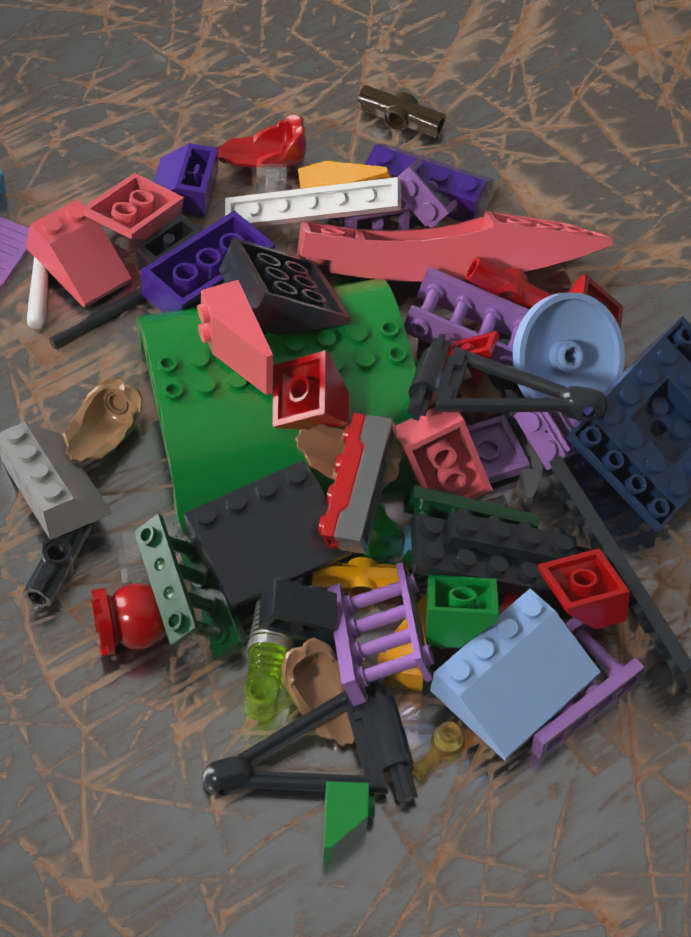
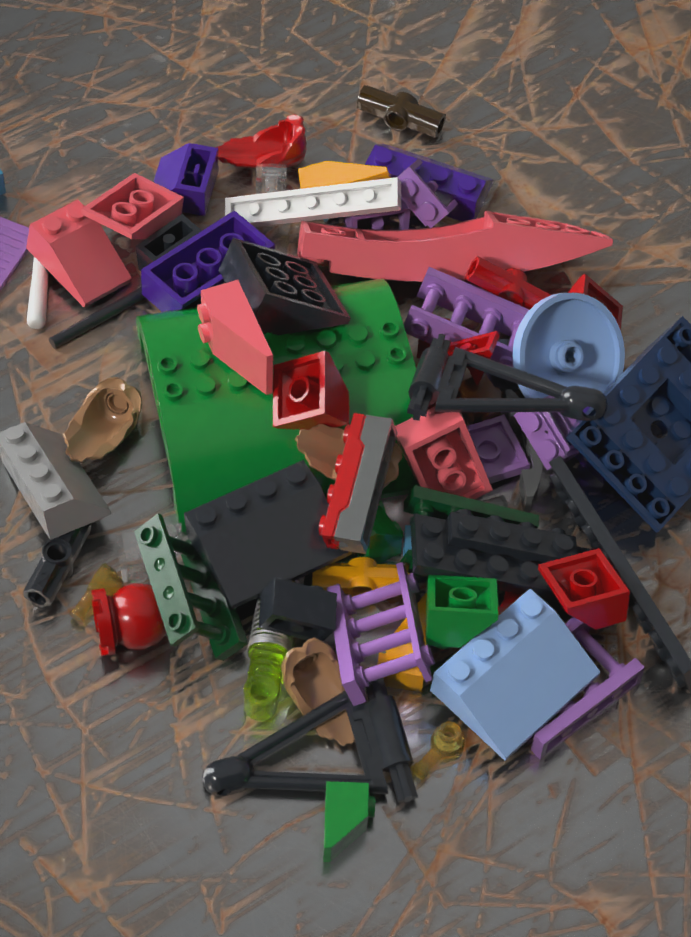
(105, 578): none -> clear yellow bar

